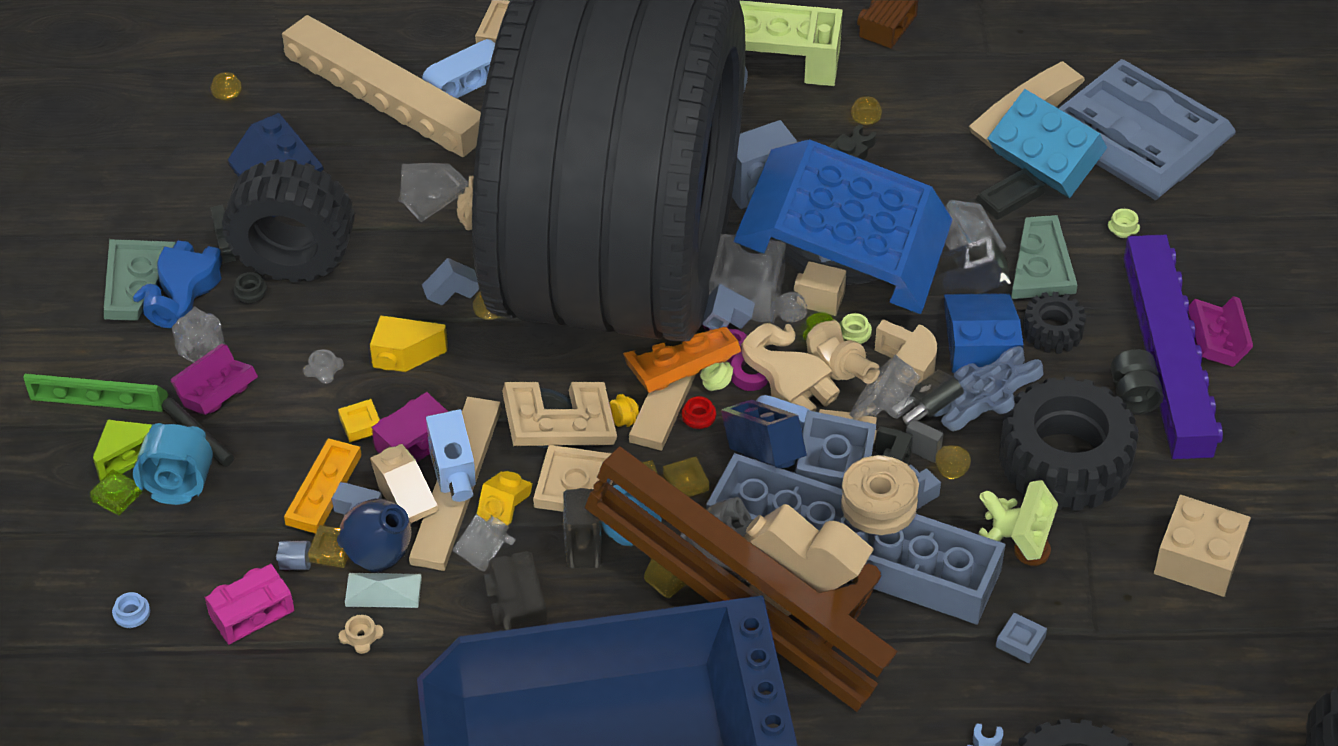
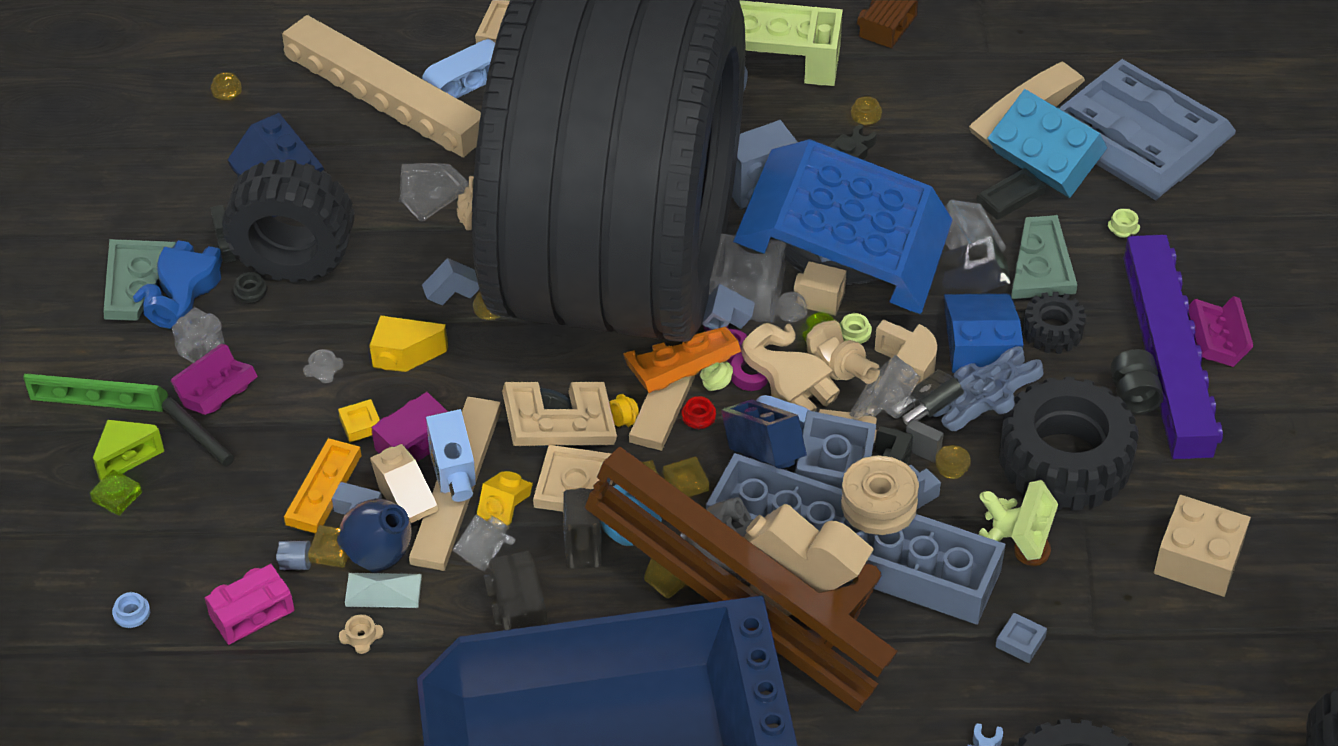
(173, 463): dark azure brick -> none

